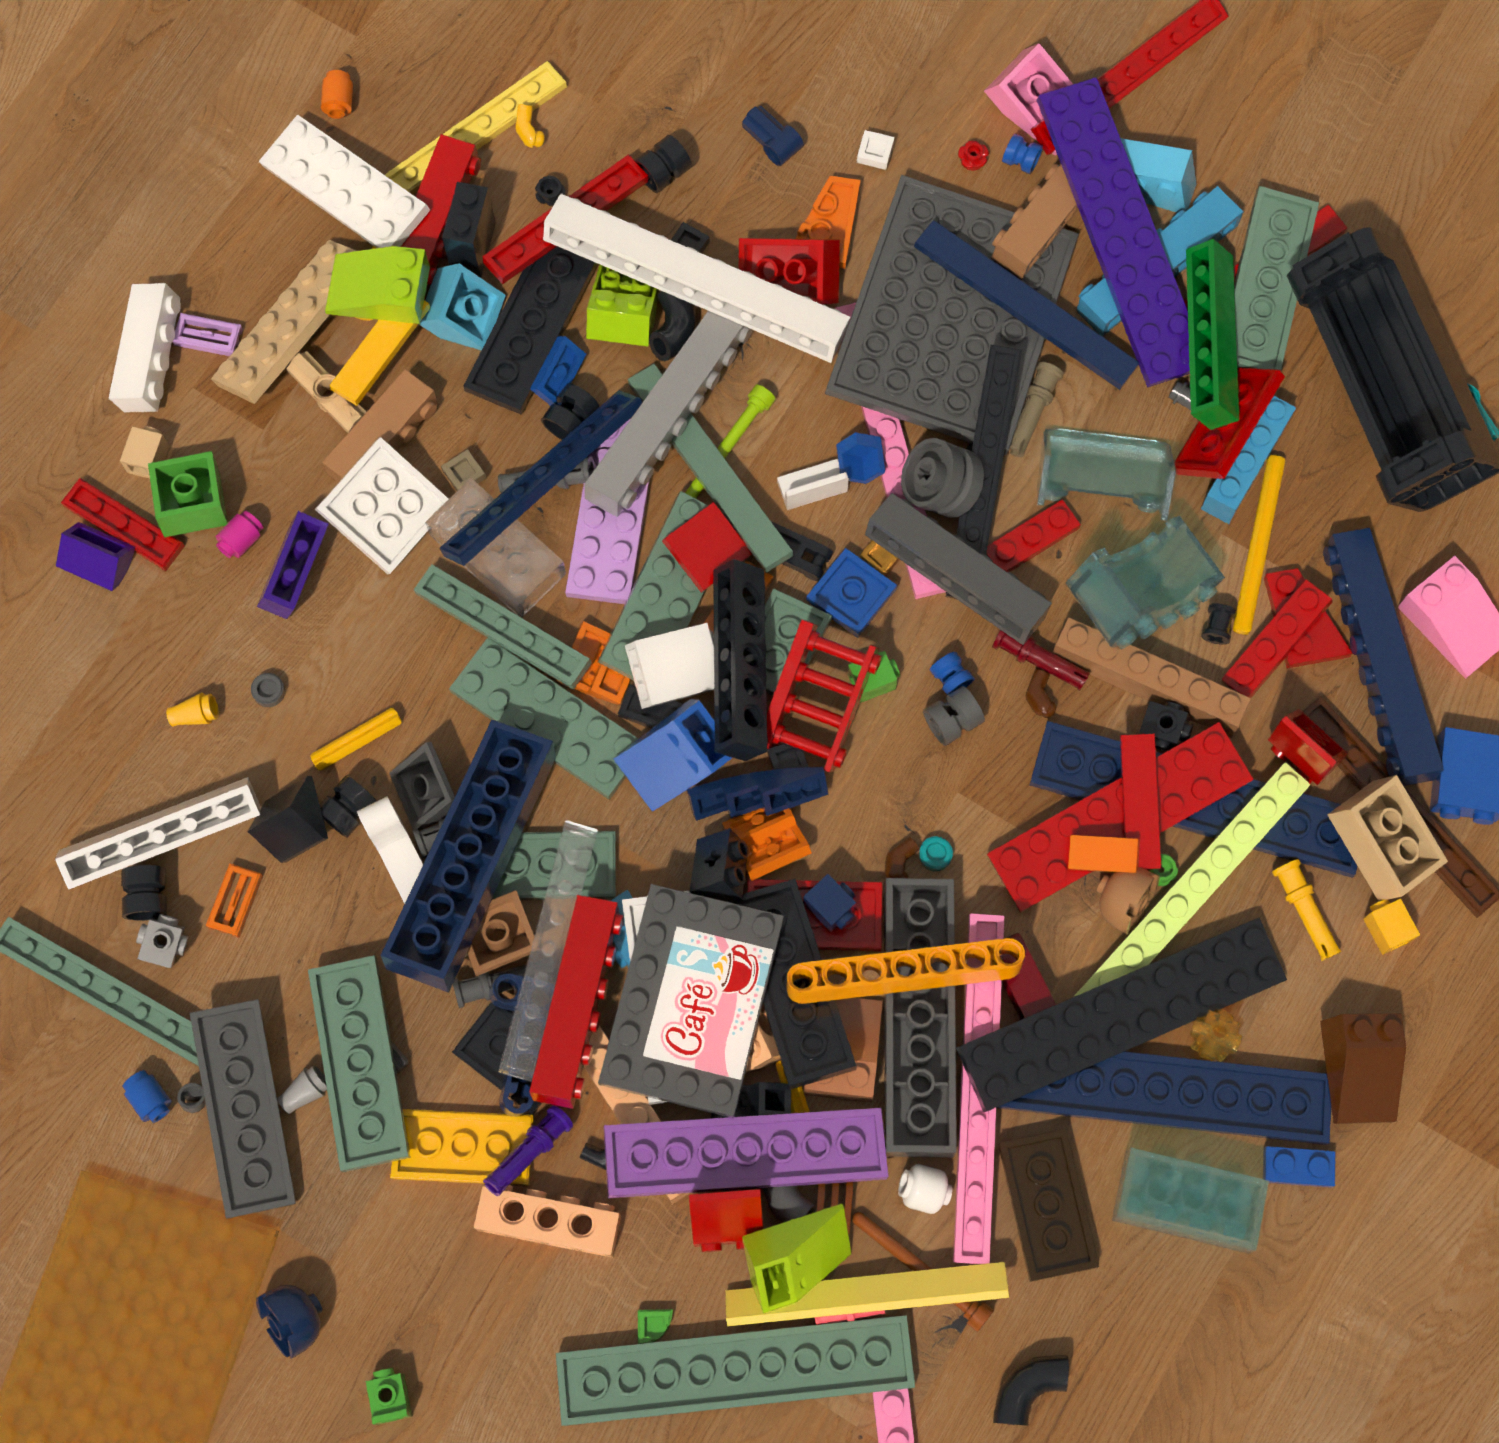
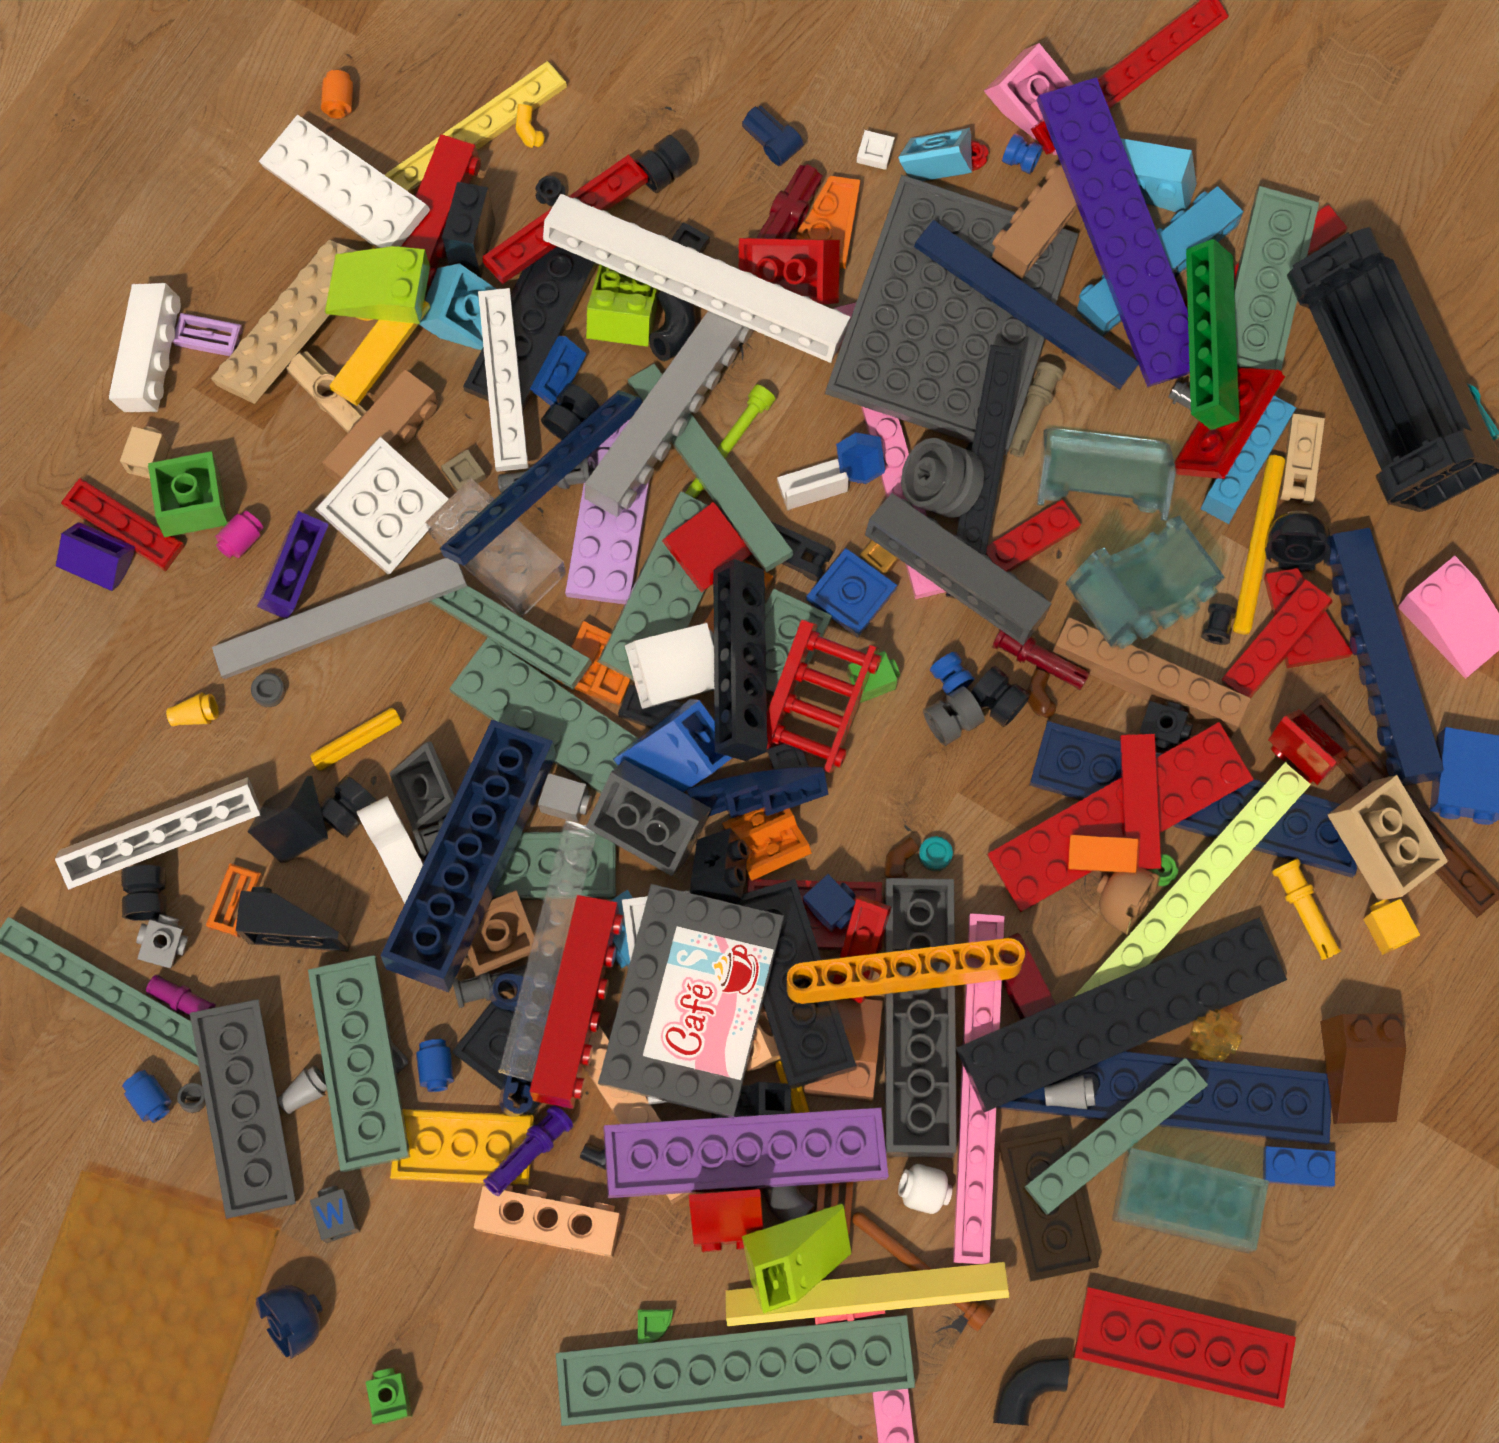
(178, 997): none -> magenta pin
(273, 921): none -> black slope
(334, 1214): none -> dark grey brick
(338, 617): none -> light grey tile
(435, 1065): none -> blue brick
(503, 380): none -> white plate
(564, 798): none -> light grey brick
(648, 817): none -> dark grey brick
(792, 204): none -> dark red piece
(864, 934): none -> red plate
(938, 155): none -> medium azure slope
(1000, 696): none -> black wheel
(1071, 1093): none -> light grey cone
(1115, 1136): none -> sand green plate
(1184, 1347): none -> red plate
(1298, 541): none -> black cylinder
(1302, 458): none -> tan plate

